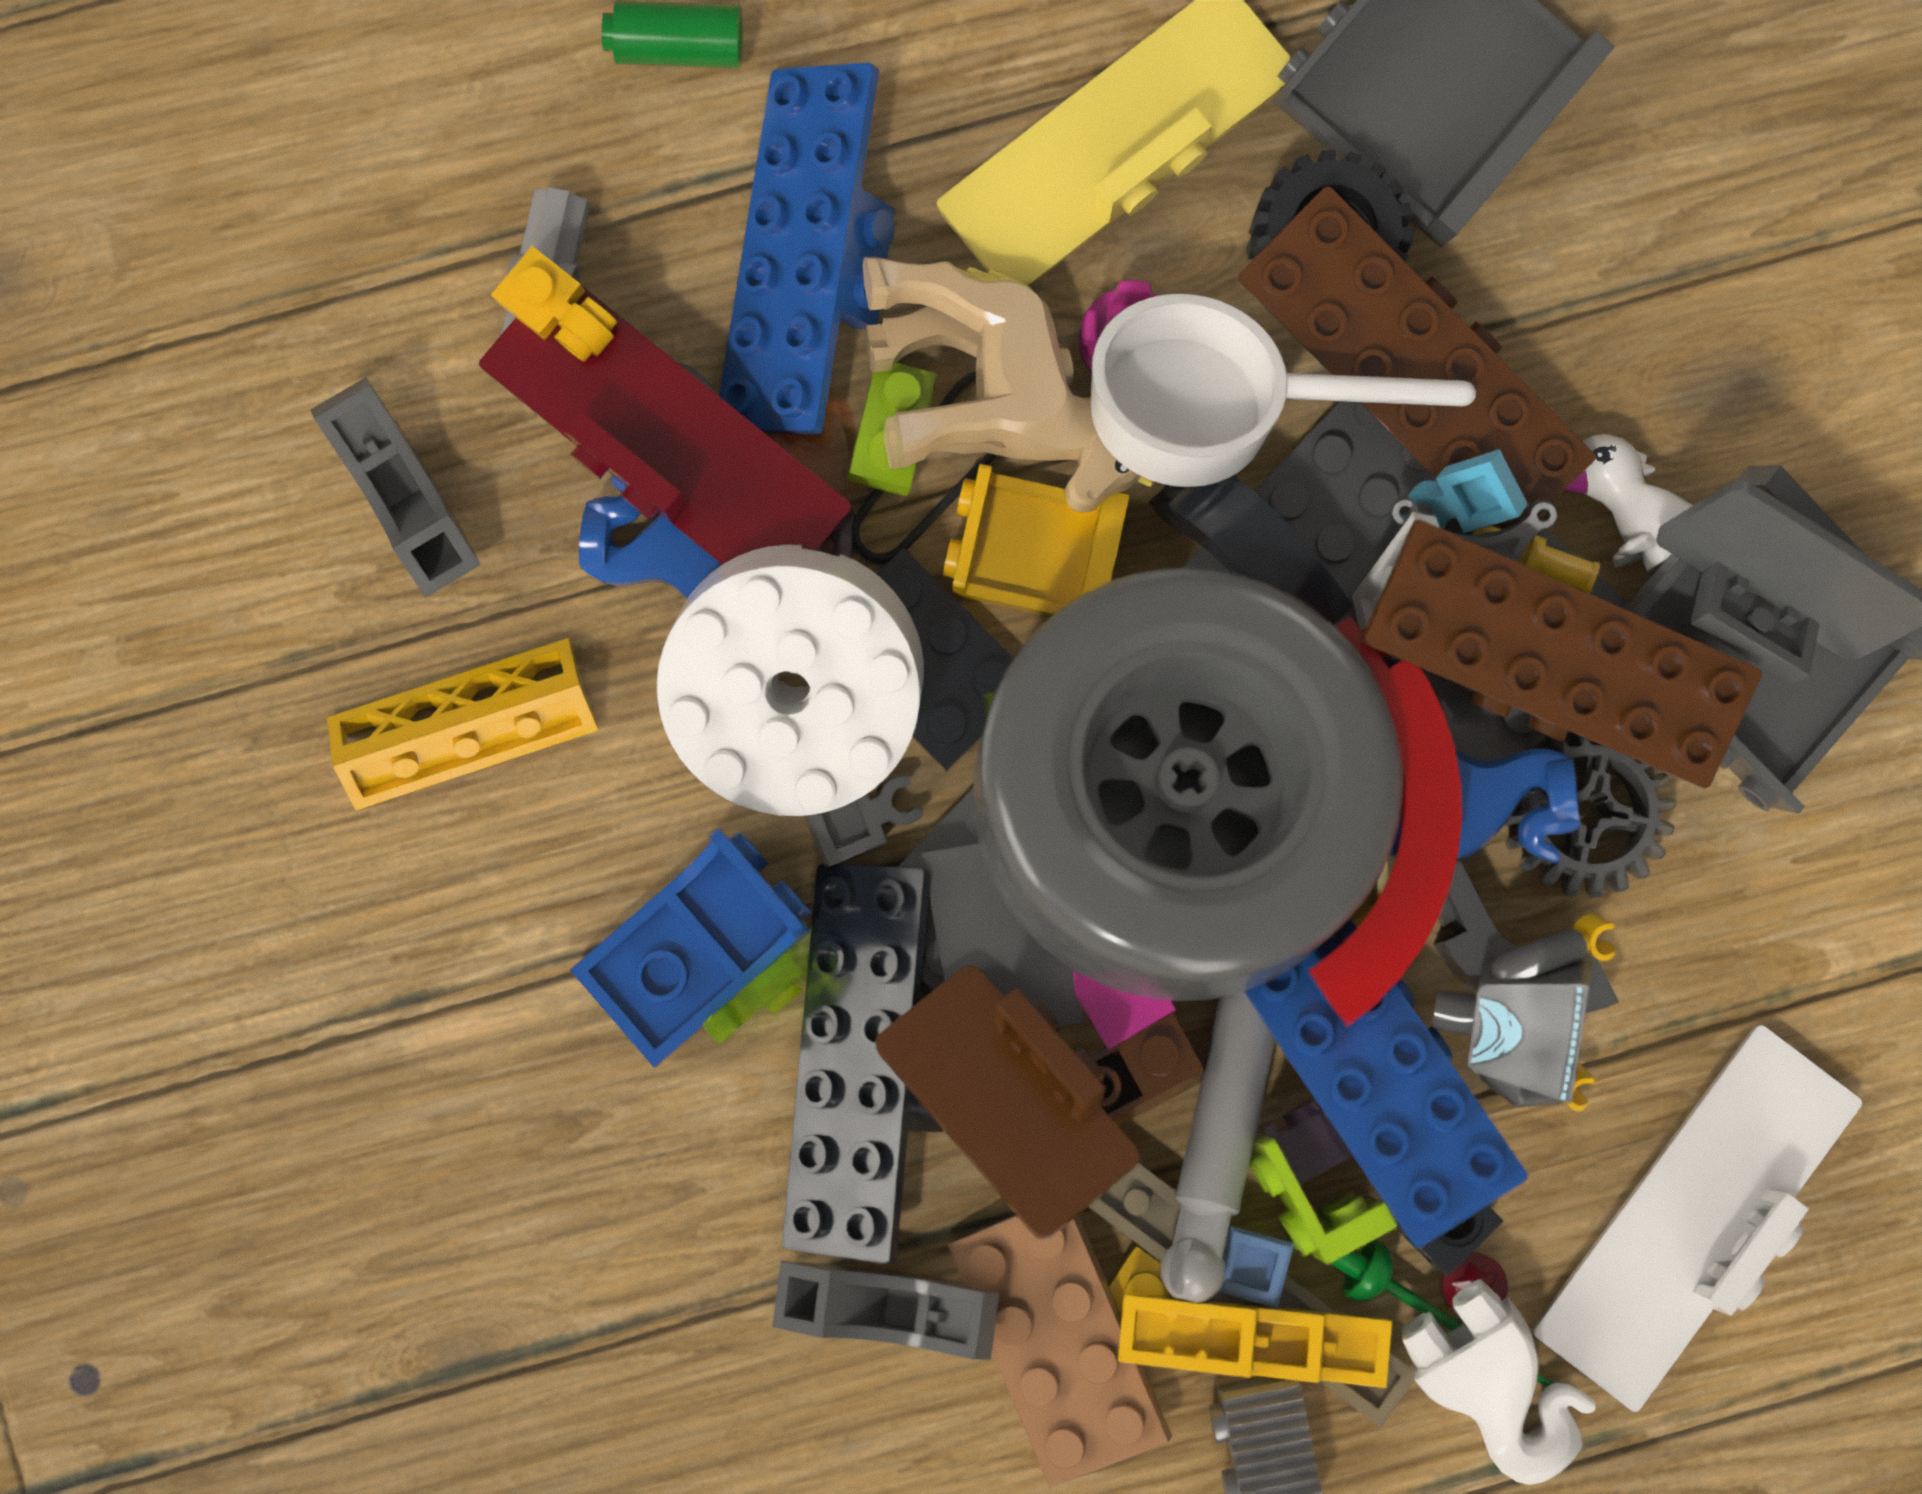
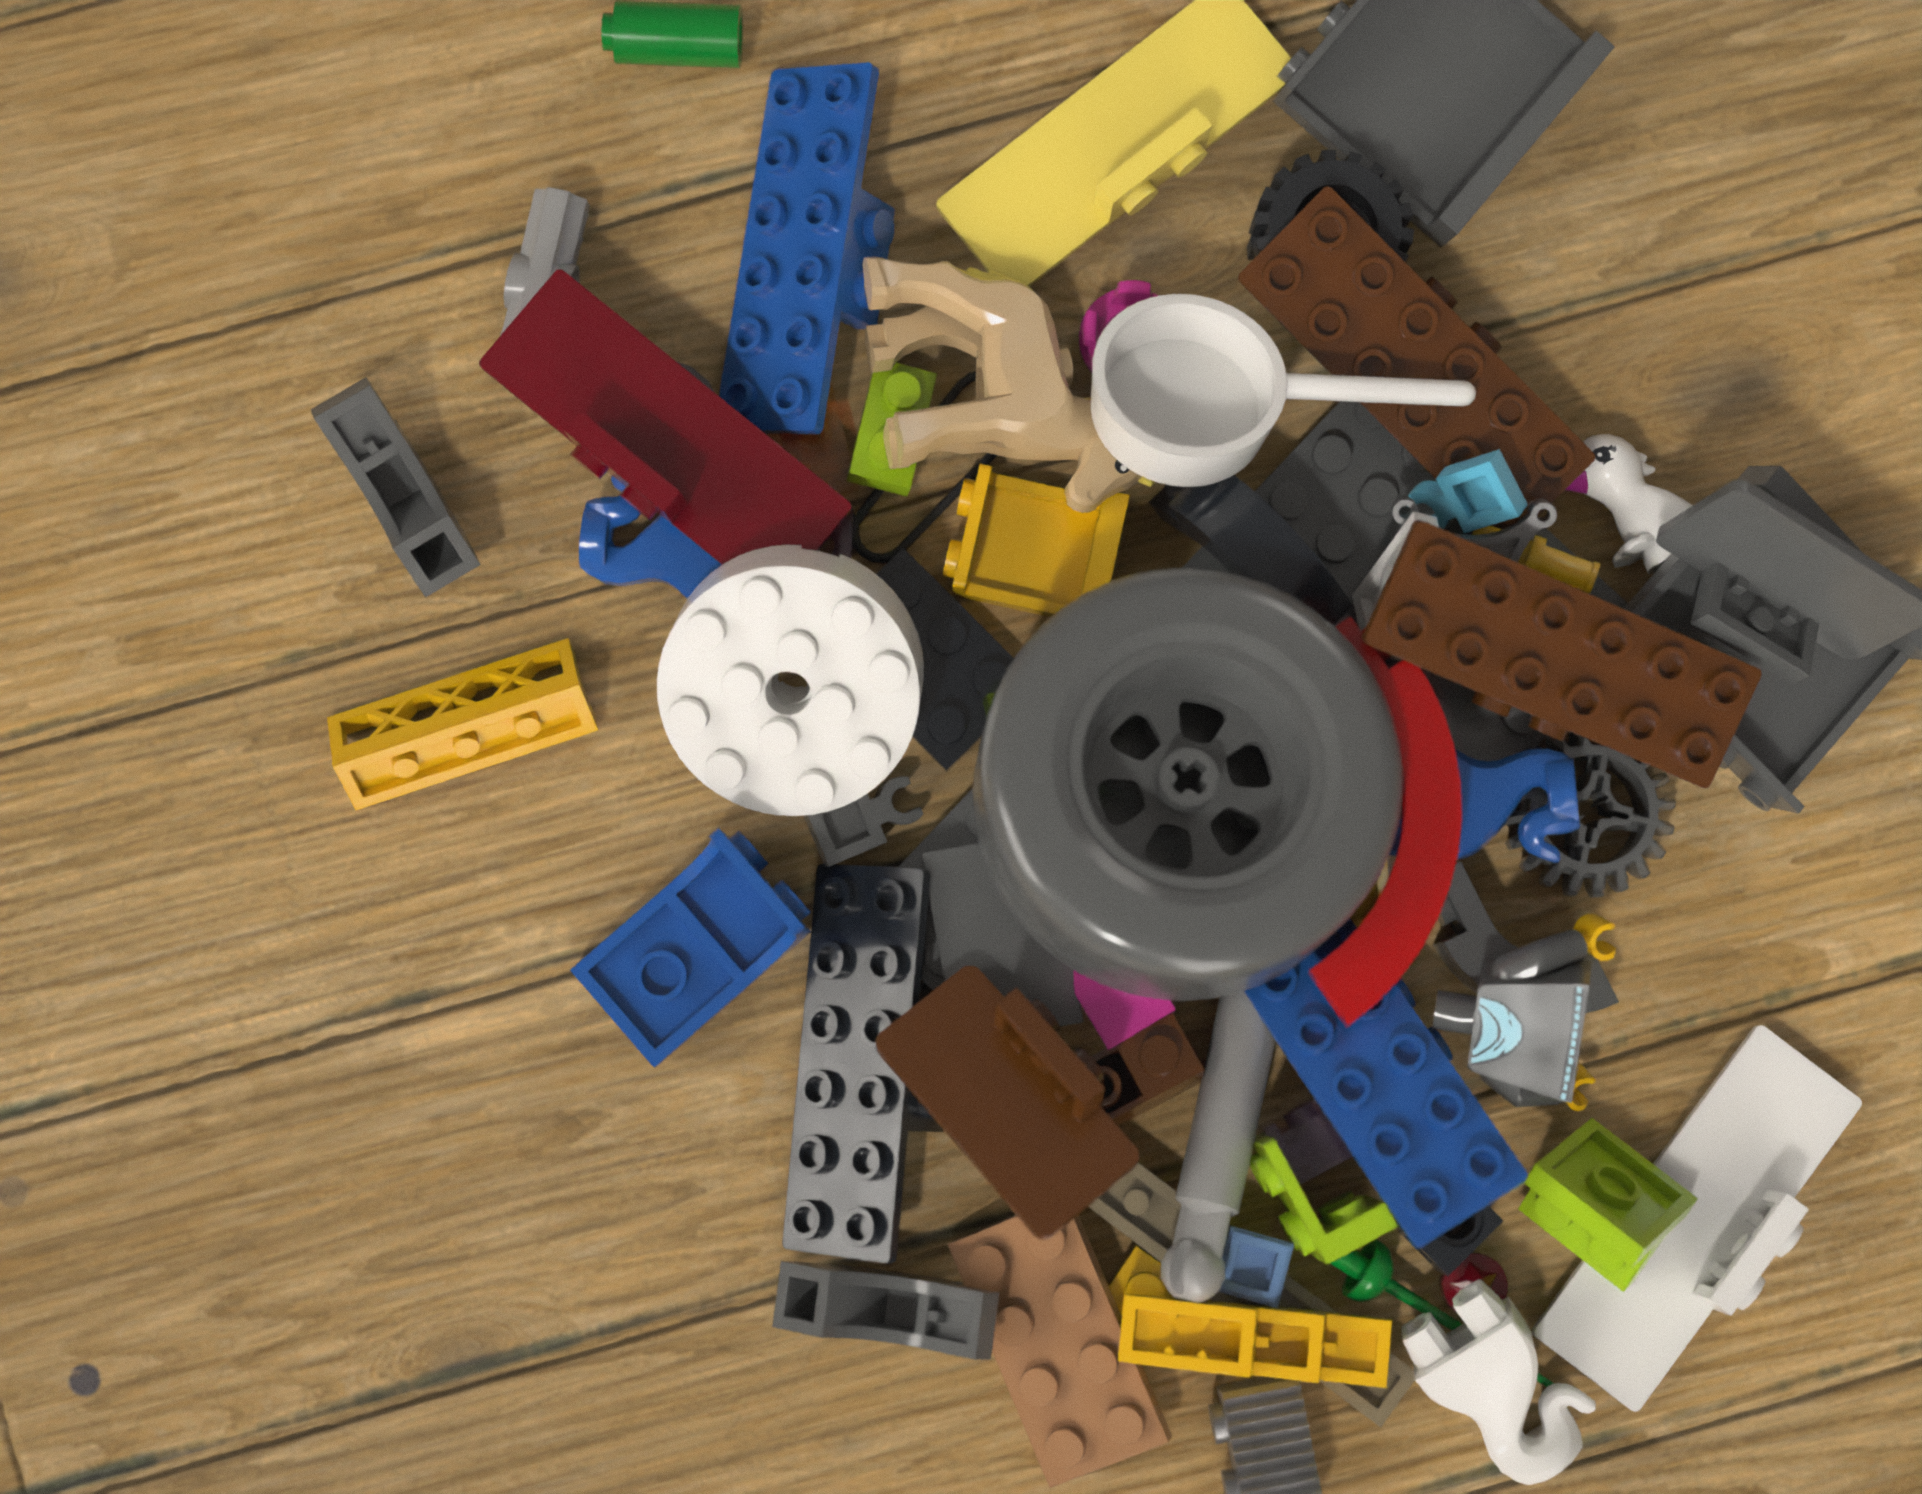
(547, 297): yellow plate -> none
(770, 990): clear neon green plate -> none
(1605, 1202): none -> lime bracket

